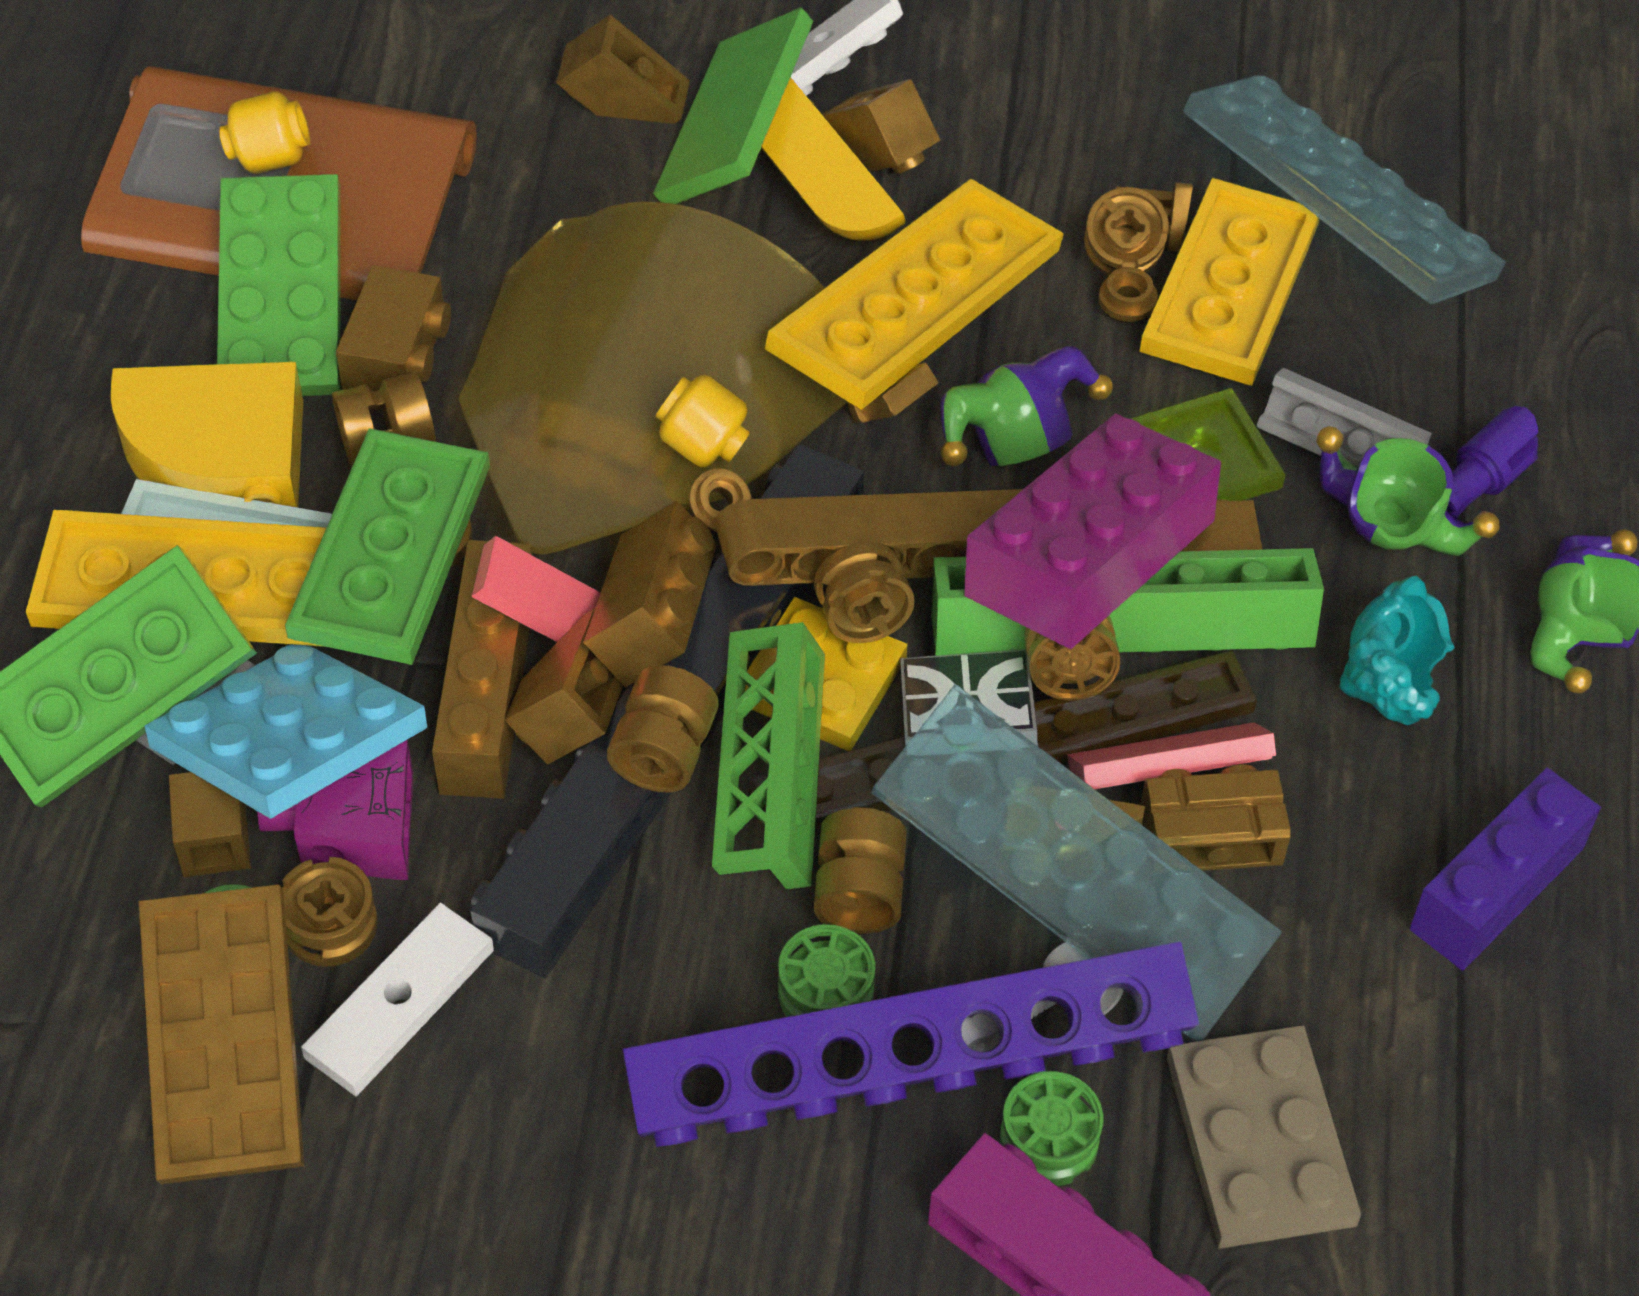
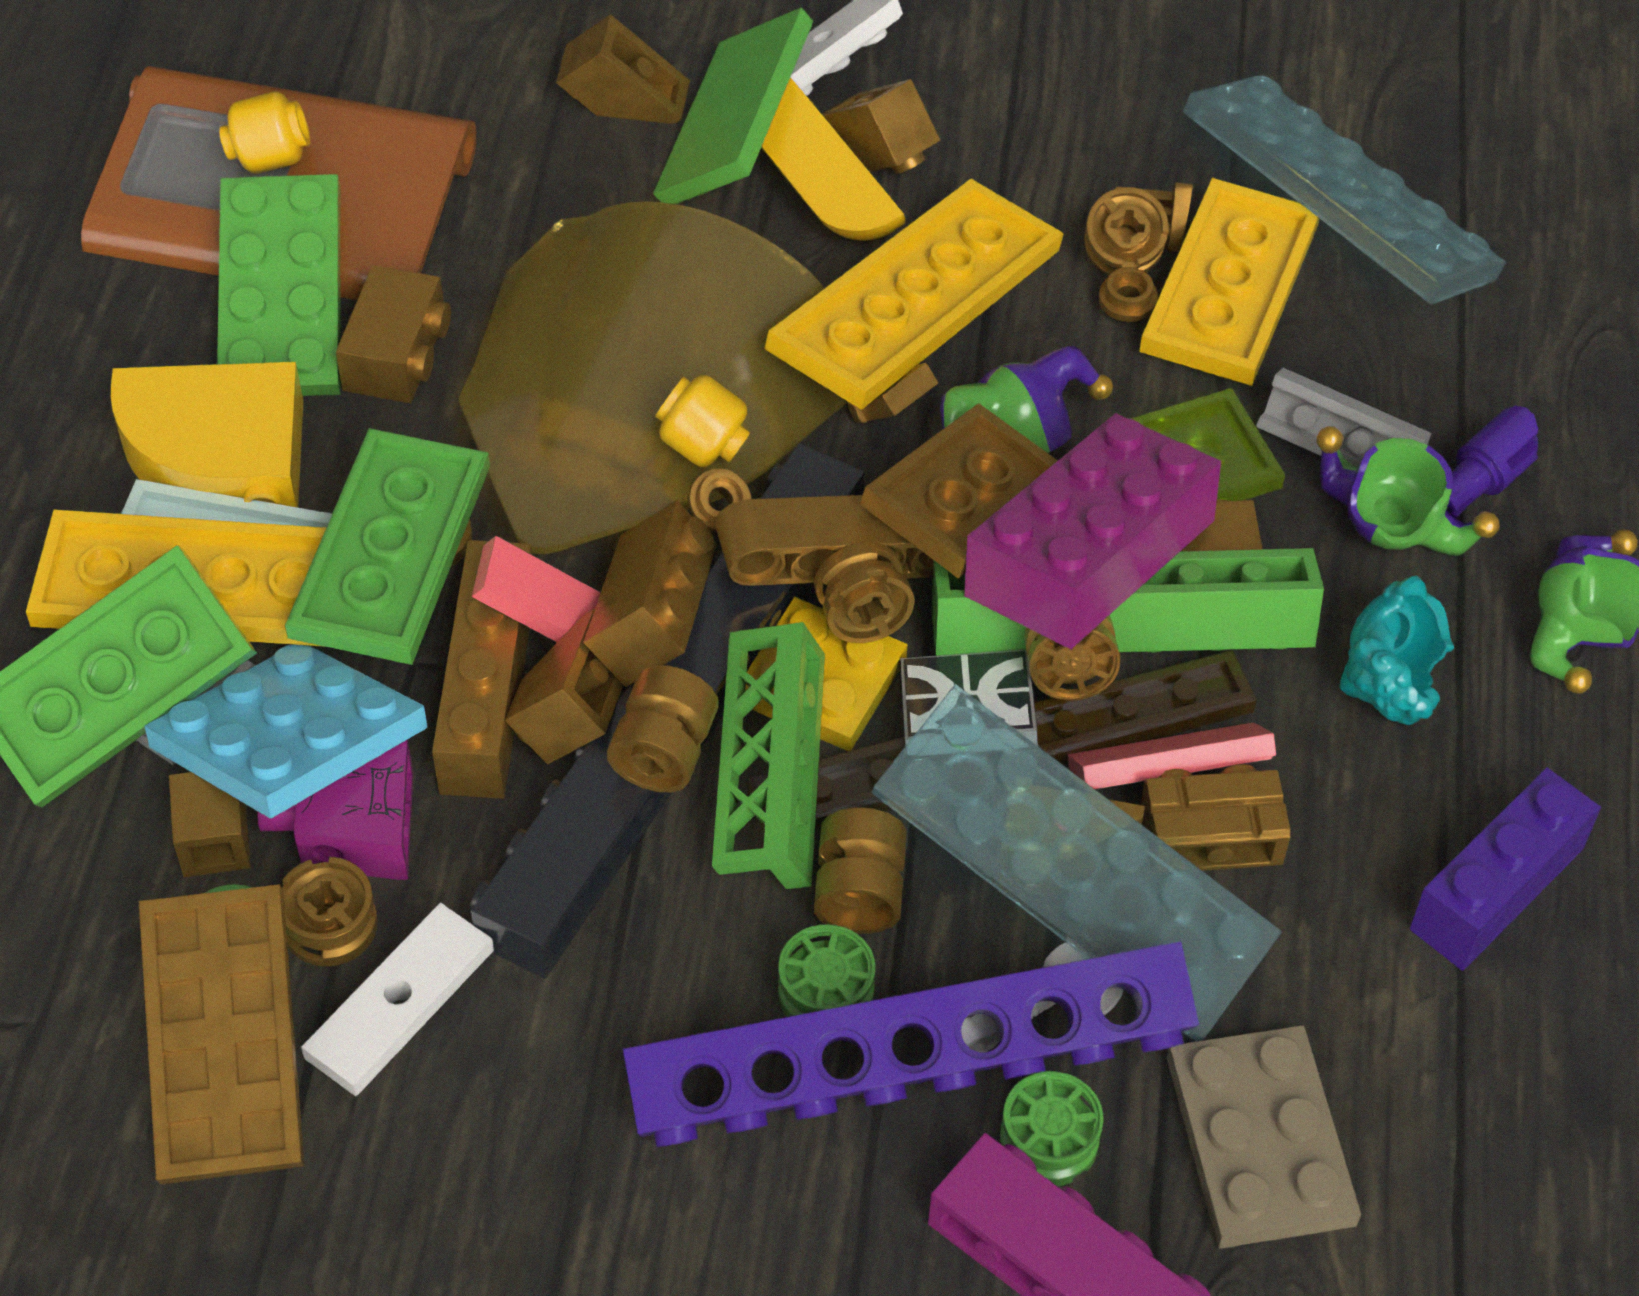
(402, 406): pearl gold wheel -> none
(955, 484): none -> pearl gold plate

